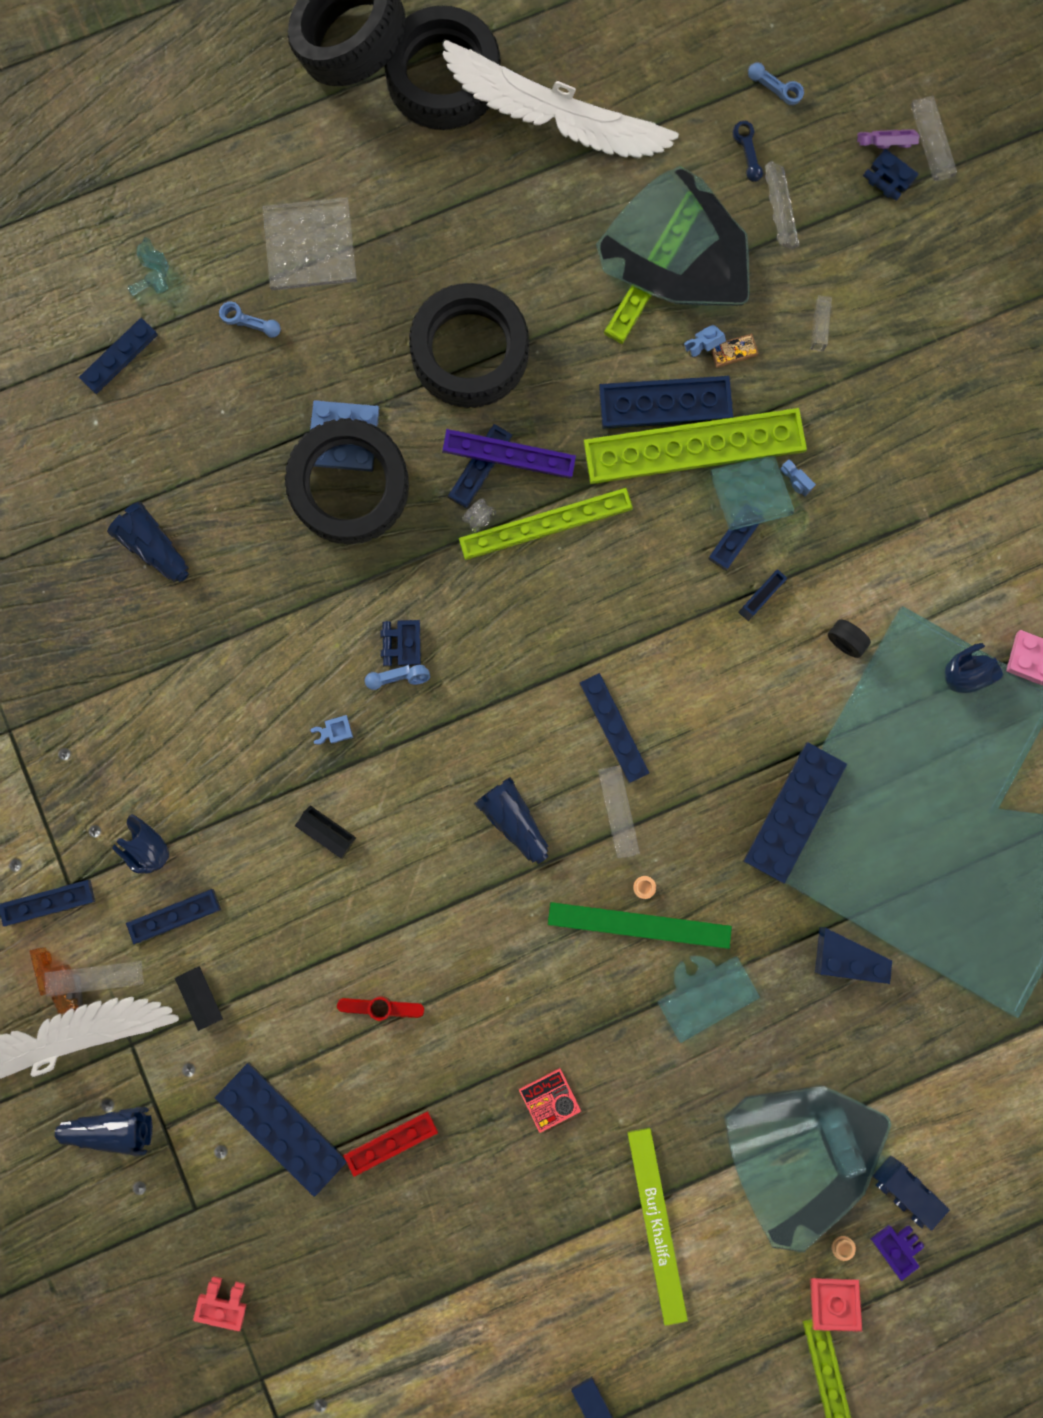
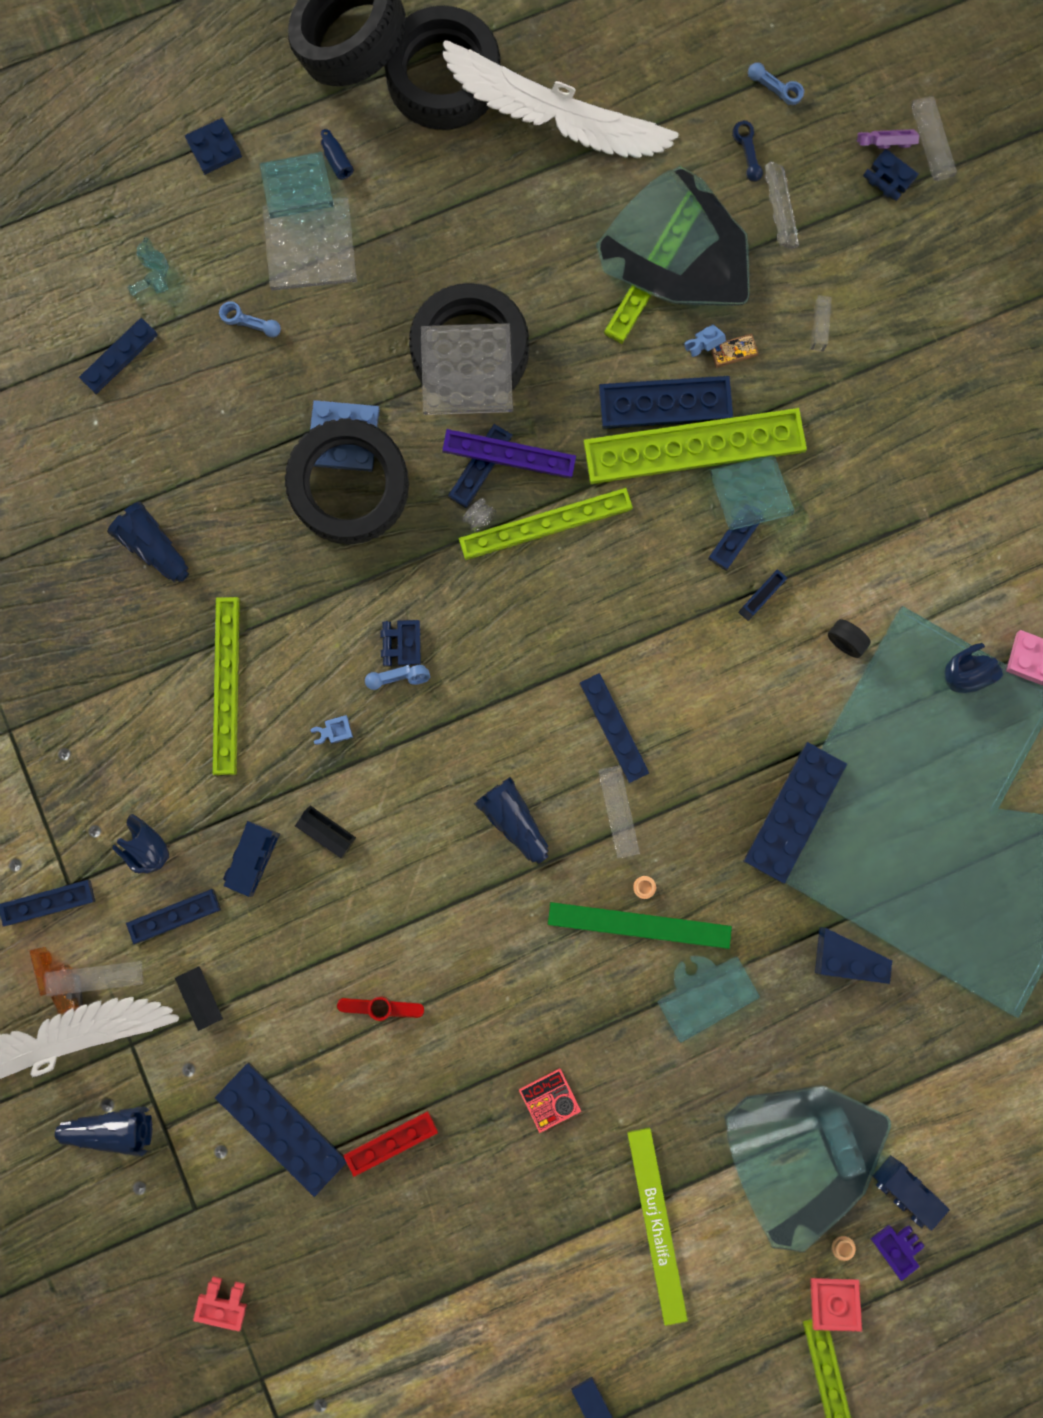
(213, 146): none -> dark blue plate
(226, 686): none -> lime tile
(250, 859): none -> dark blue wedge
(296, 185): none -> clear light blue plate
(336, 156): none -> dark blue piece
(466, 369): none -> clear plate
(800, 481): medium blue plate -> none

